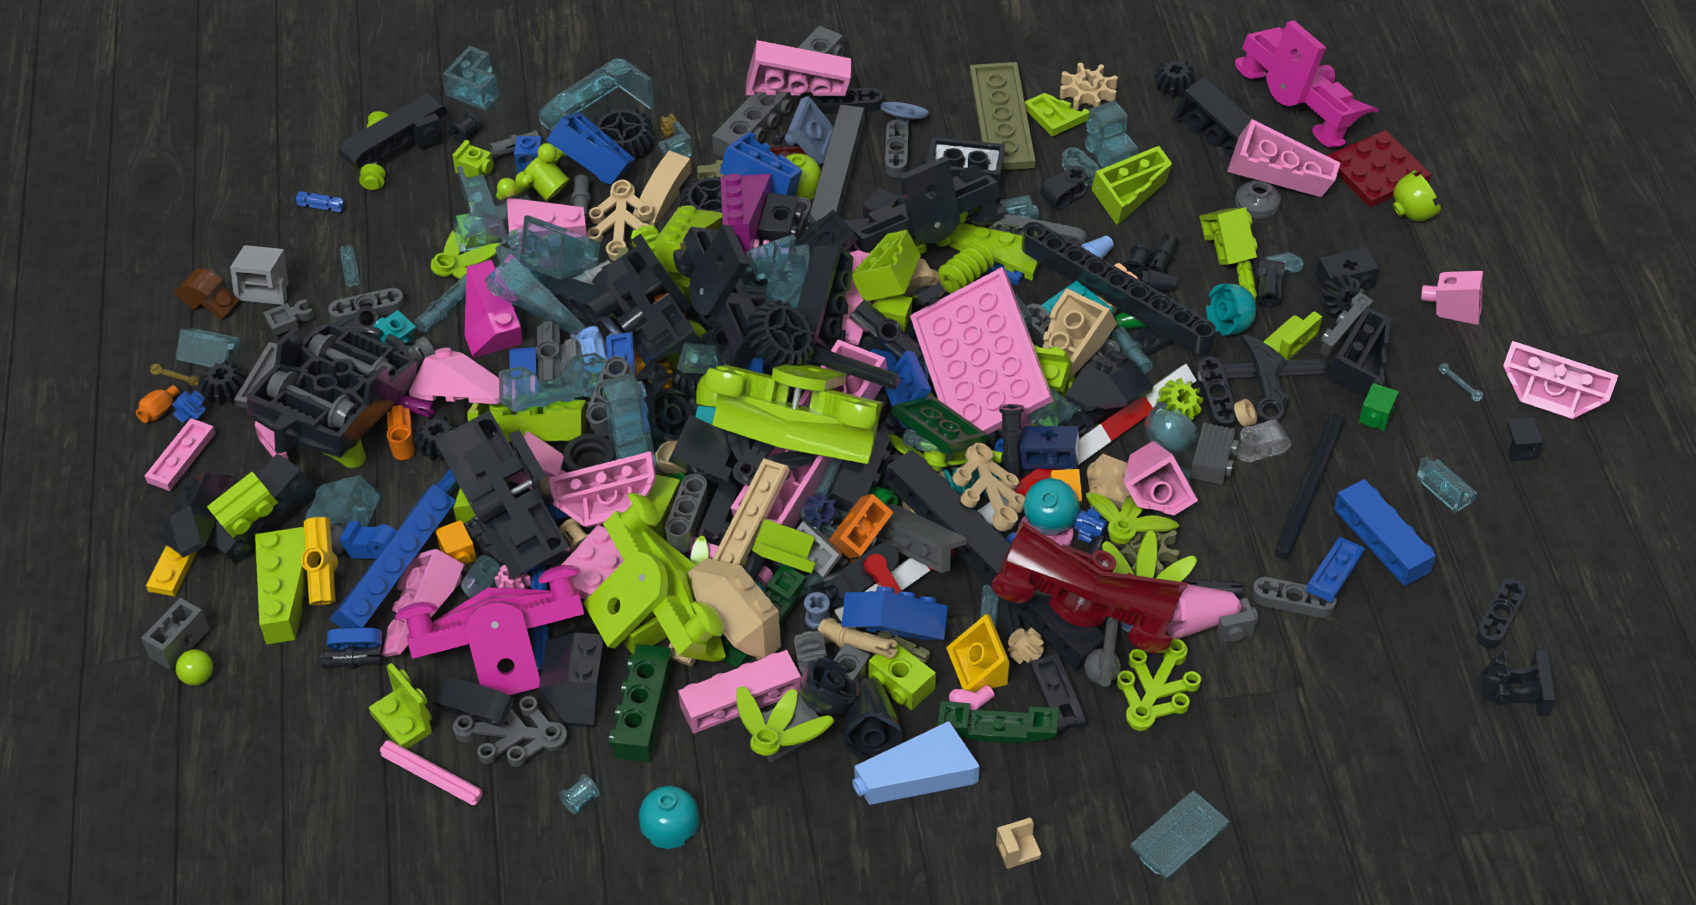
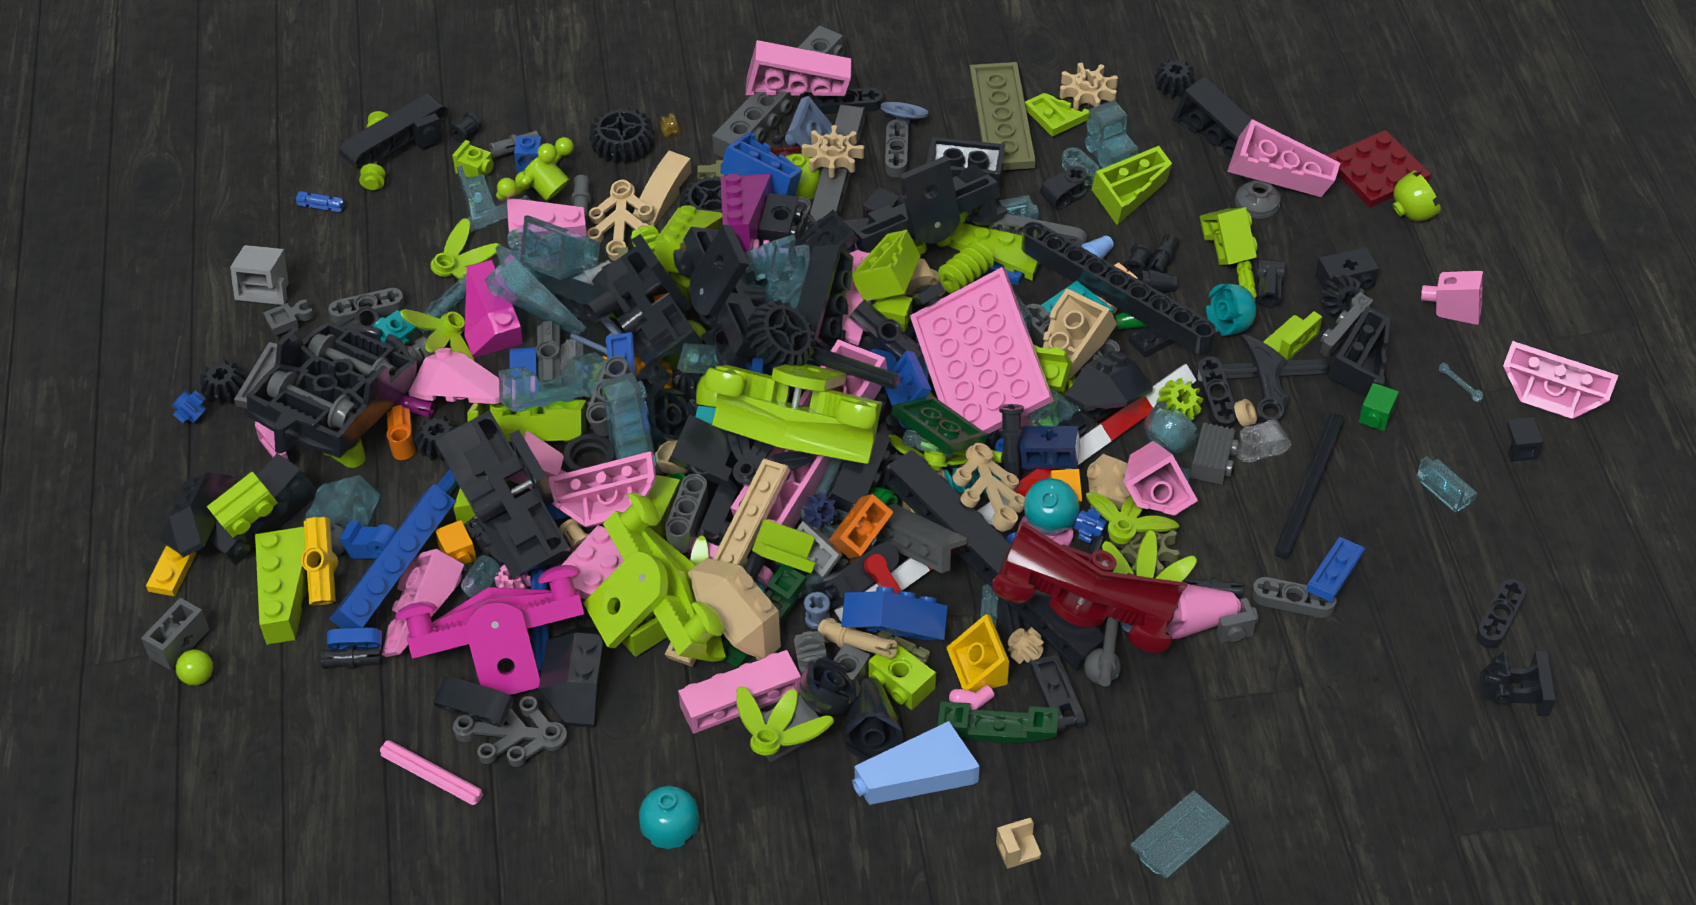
(156, 369): clear yellow hinge -> none
(156, 404): orange plant -> none
(180, 454): bright pink plate -> none
(204, 346): clear light blue panel -> none
(205, 288): reddish brown brick -> none
(349, 266): clear light blue axle -> none
(402, 711): lime bracket -> none
(446, 329): none -> lime plant
(472, 79): clear light blue brick -> none
(478, 230): clear light blue slope -> none
(579, 794): clear light blue bush -> none
(590, 147): blue wedge -> none
(592, 341): light blue piece -> none
(595, 86): clear light blue windscreen -> none
(639, 742): dark green brick -> none
(679, 143): clear light blue panel -> none
(833, 151): none -> tan gear
(1132, 349): clear light blue pin -> none
(1156, 687): lime plant -> none
(1292, 262): clear light blue arm -> none
(1296, 78): dark pink piece -> none
(1384, 532): blue brick -> none

